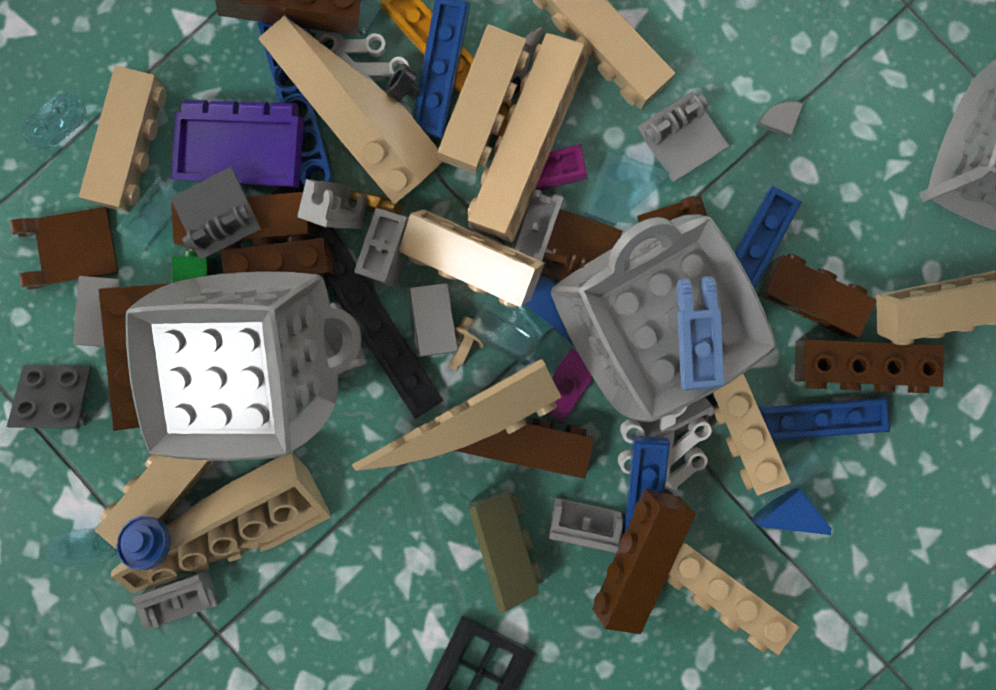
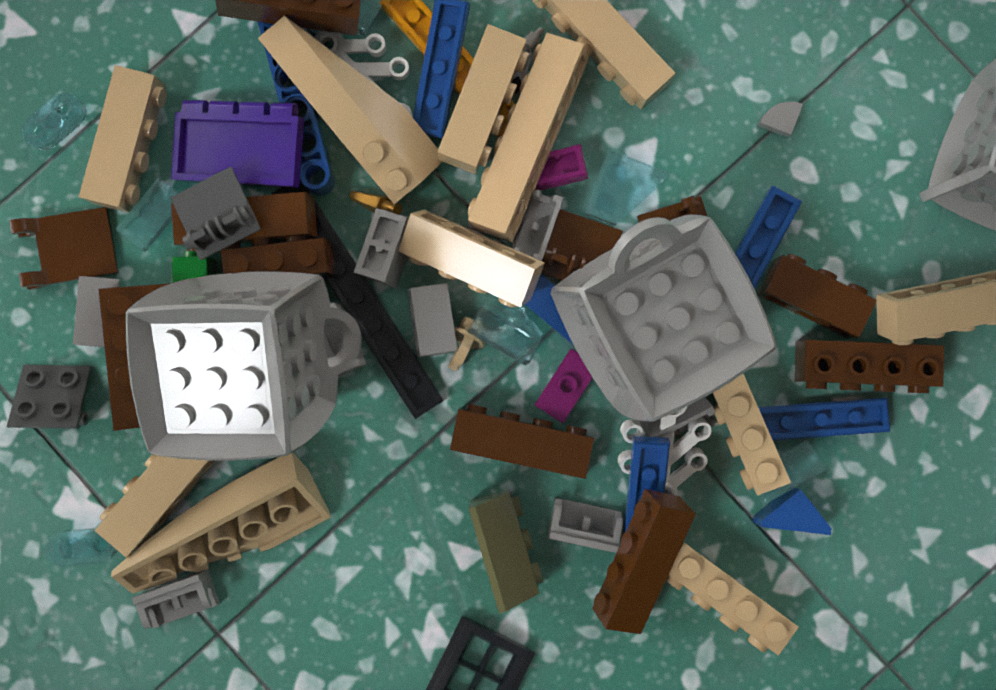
(143, 543): blue plate -> none
(329, 205): light grey hinge -> none
(403, 84): black tile -> none
(475, 419): tan wedge -> none
(683, 136): light grey hinge -> none
(700, 337): medium blue hinge -> none

